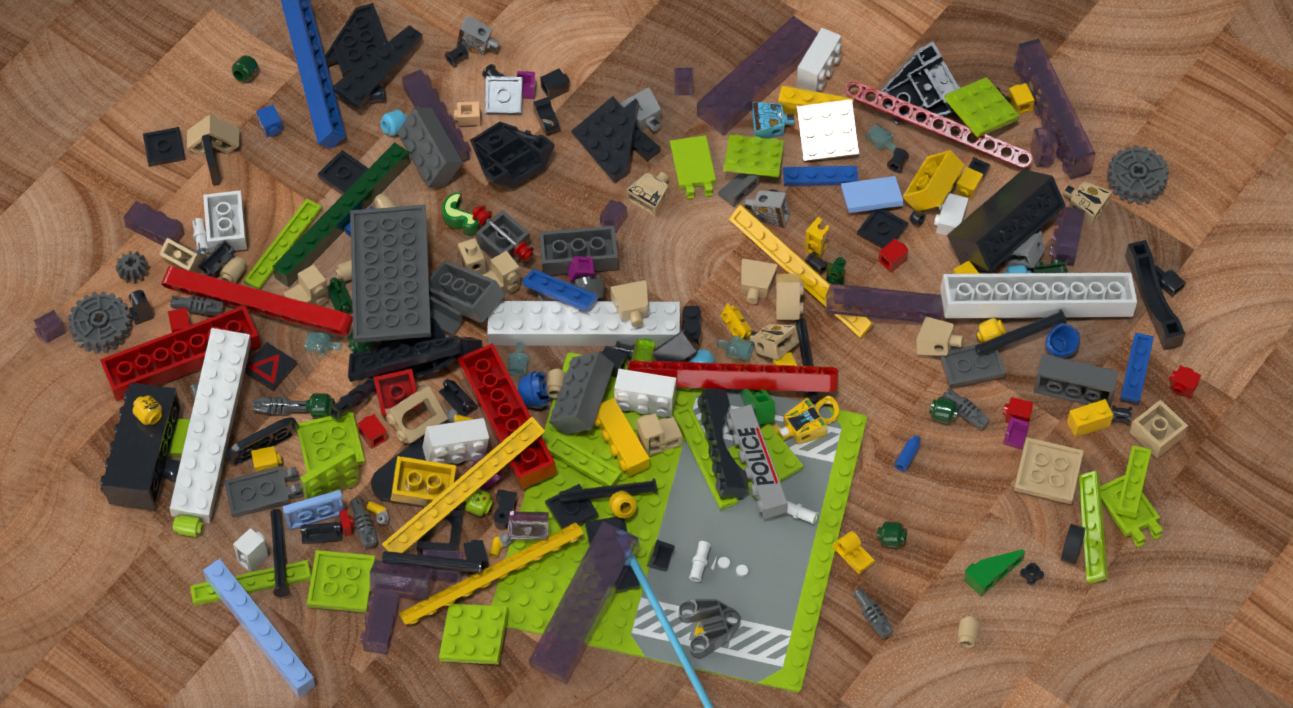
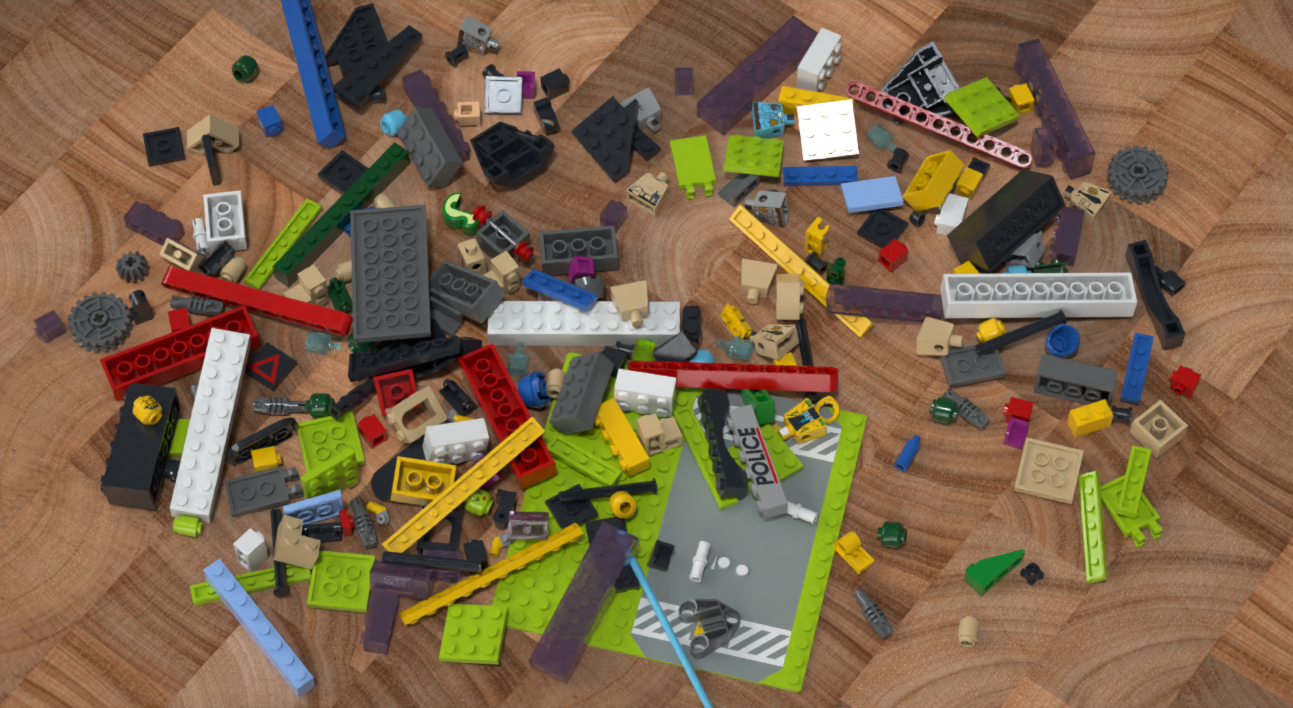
(292, 546): none -> tan brick
(1073, 543): black tyre -> none

